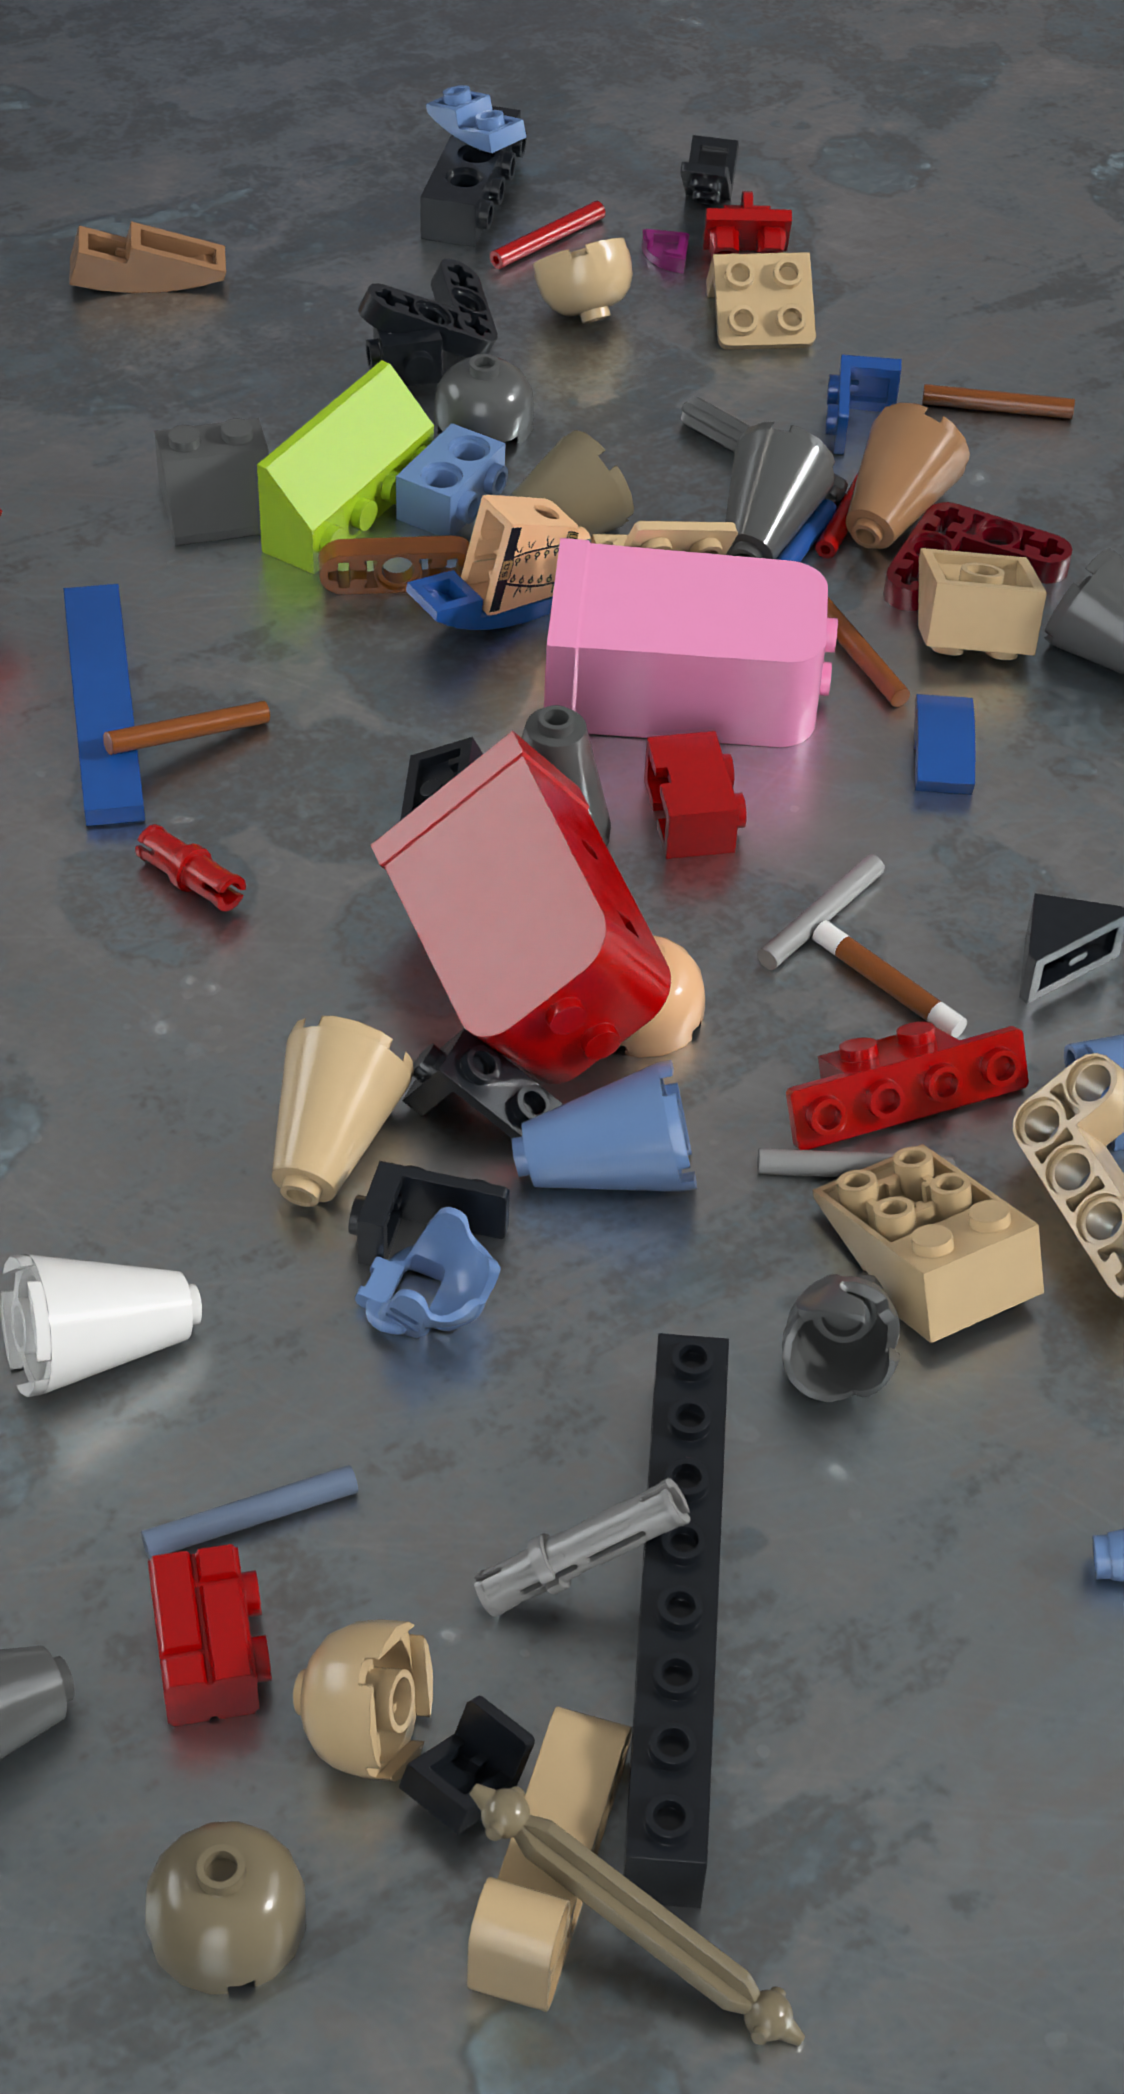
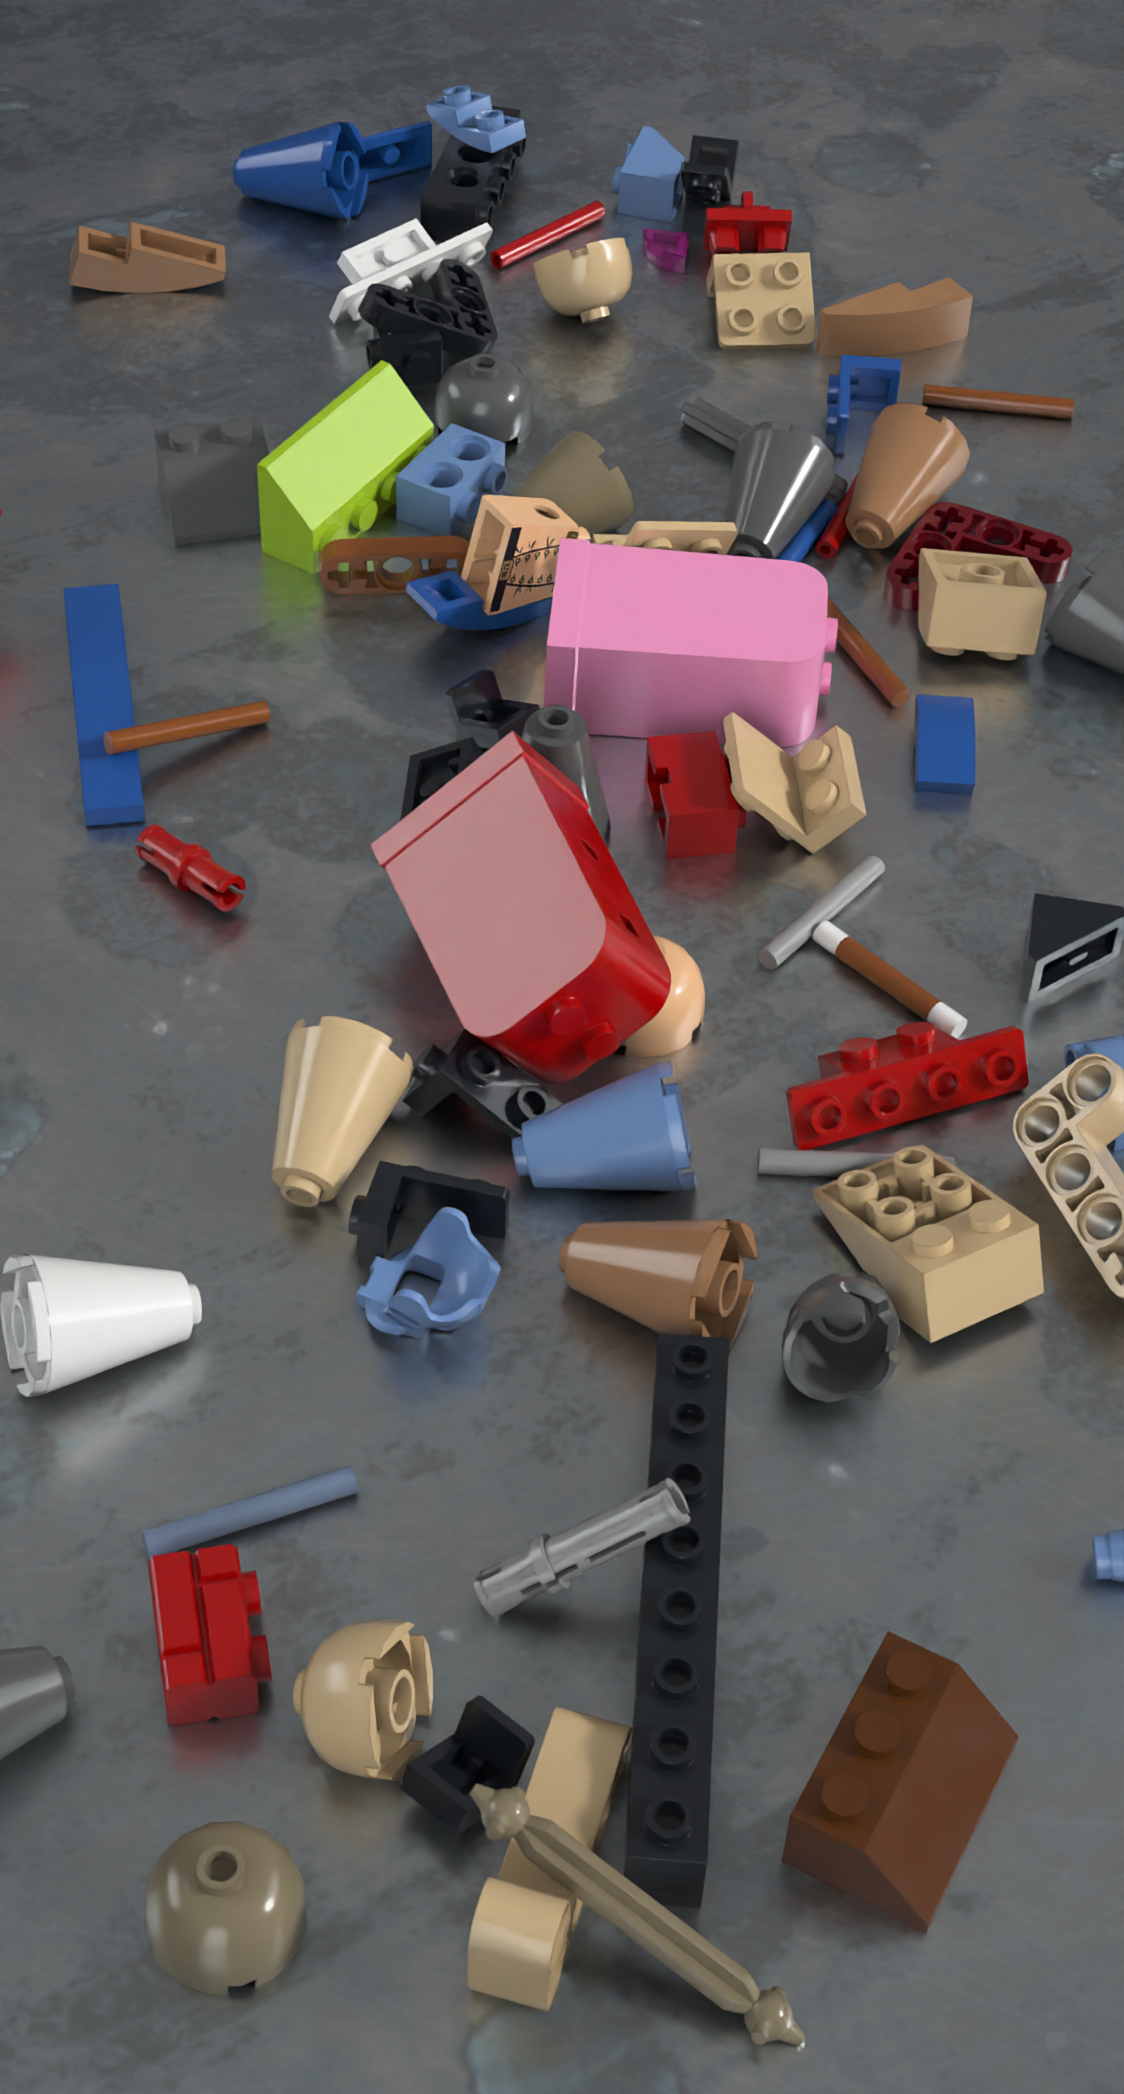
(307, 171): none -> blue cone
(397, 151): none -> blue slope
(402, 261): none -> white bracket
(482, 712): none -> black bracket
(650, 178): none -> medium blue slope
(665, 1273): none -> medium nougat cone
(802, 795): none -> tan bracket
(895, 320): none -> medium nougat slope
(901, 1784): none -> reddish brown slope

